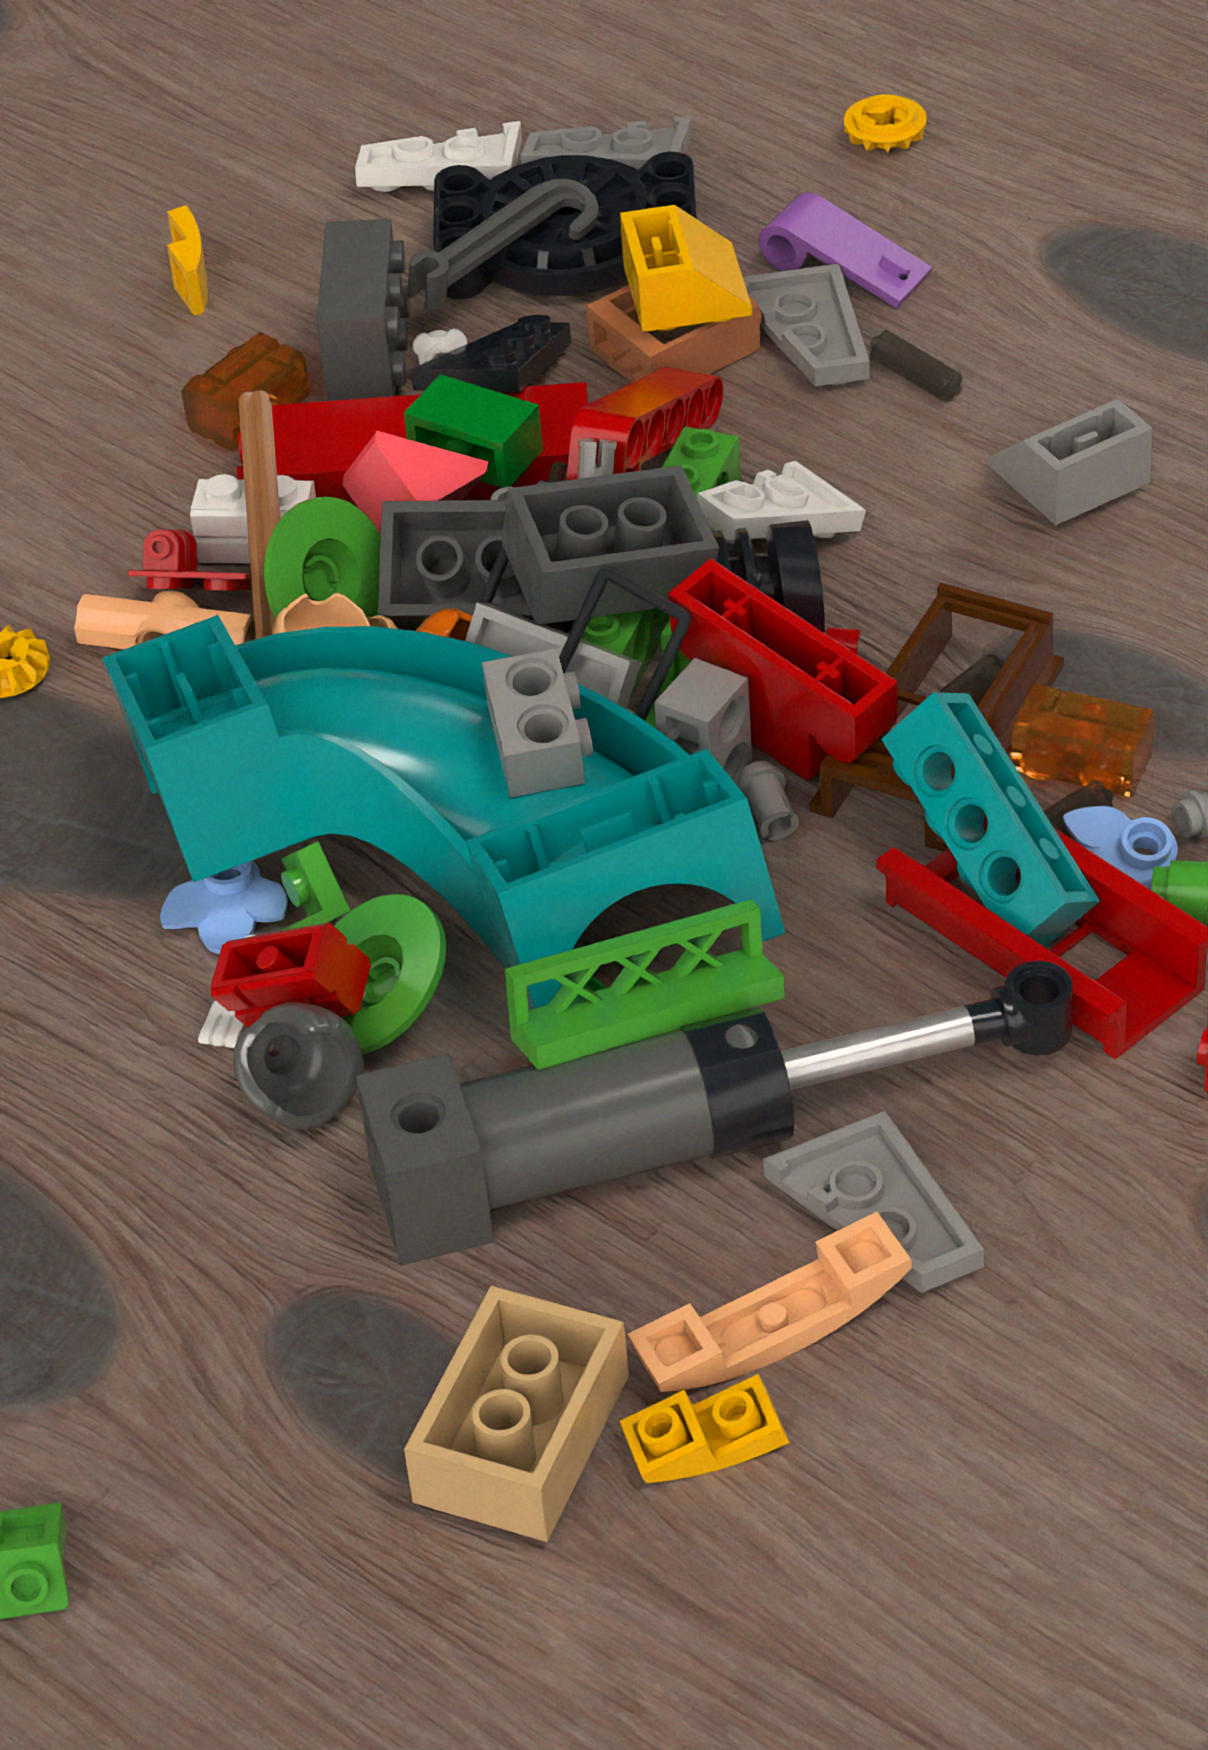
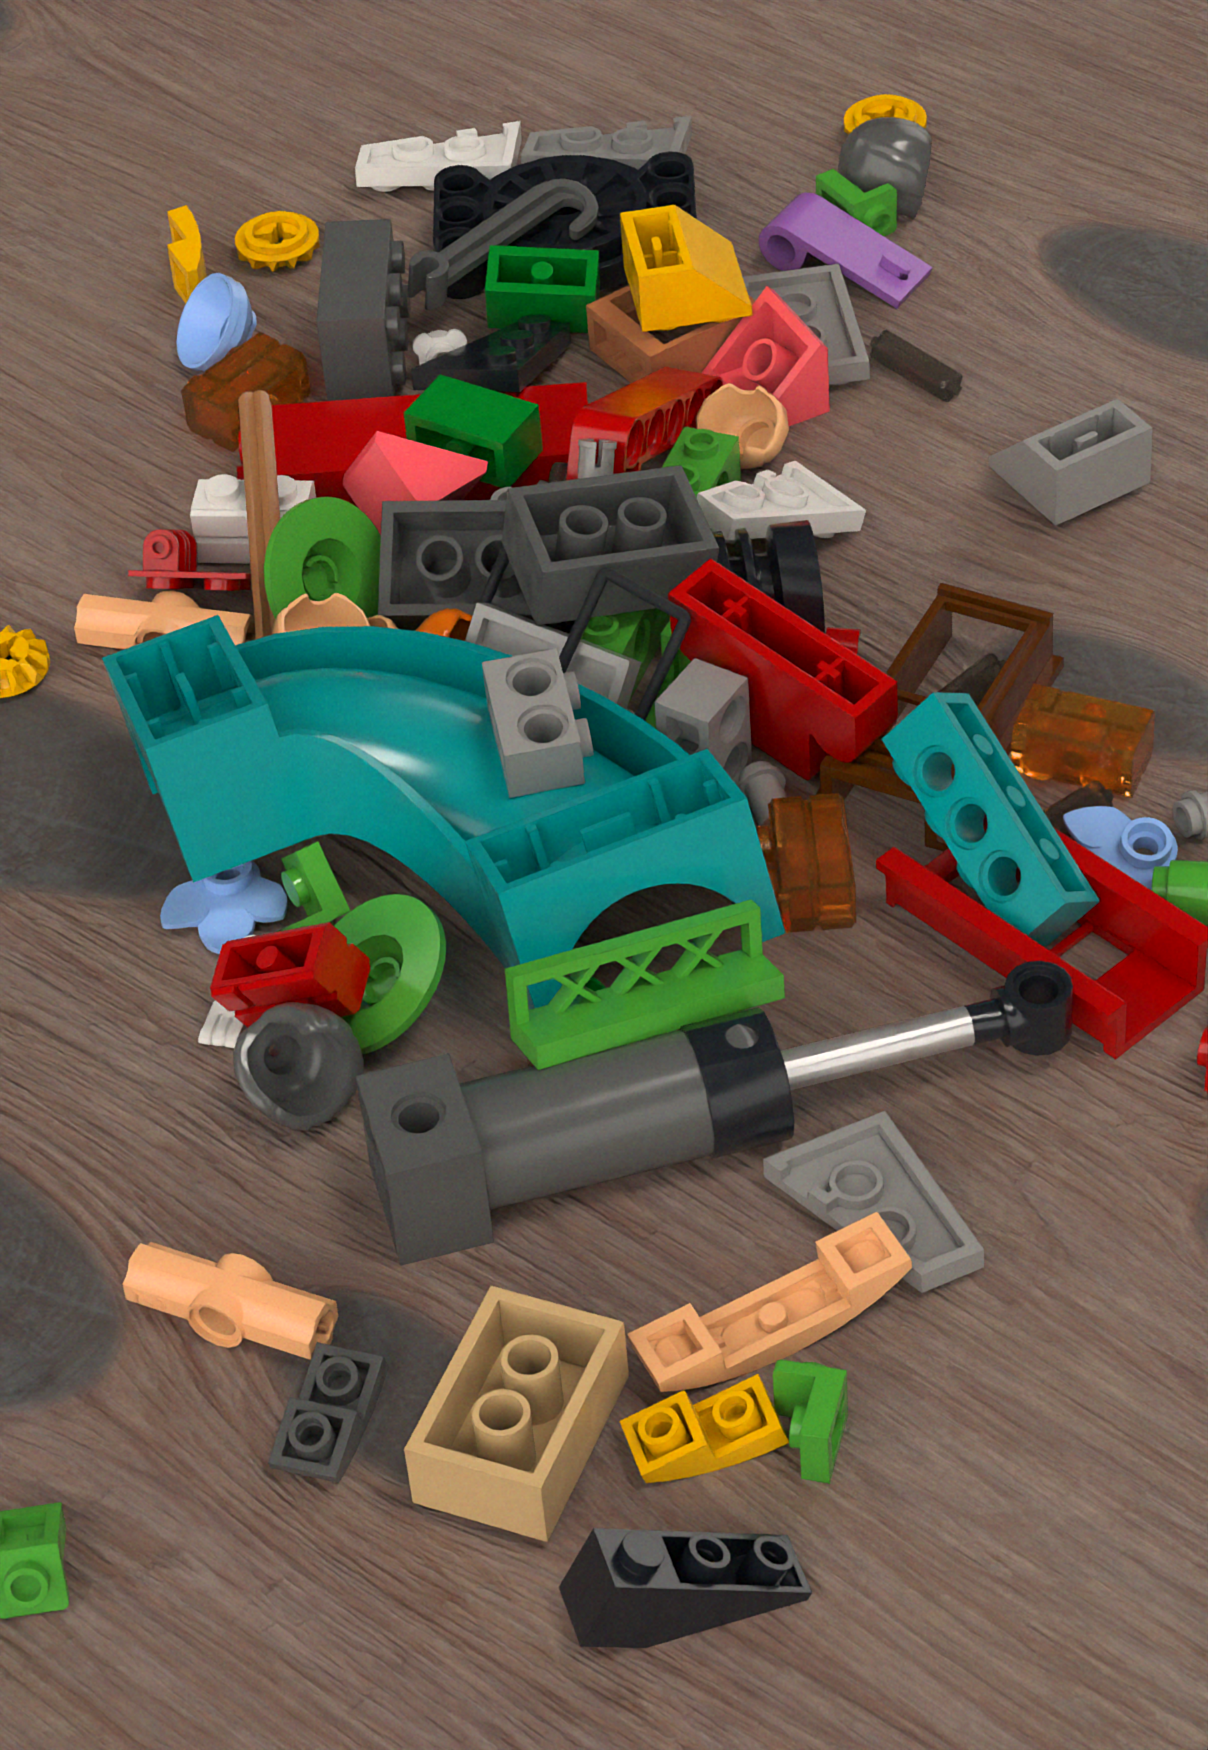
(214, 322): none -> light blue piece
(229, 1300): none -> light nougat piece
(258, 236): none -> yellow gear
(331, 1414): none -> dark grey slope
(541, 283): none -> green brick
(670, 1584): none -> black slope
(752, 416): none -> light nougat hair
(778, 354): none -> coral slope
(810, 862): none -> clear orange brick
(819, 1411): none -> bright green bracket
(873, 208): none -> bright green bracket
(891, 153): none -> dark grey piece

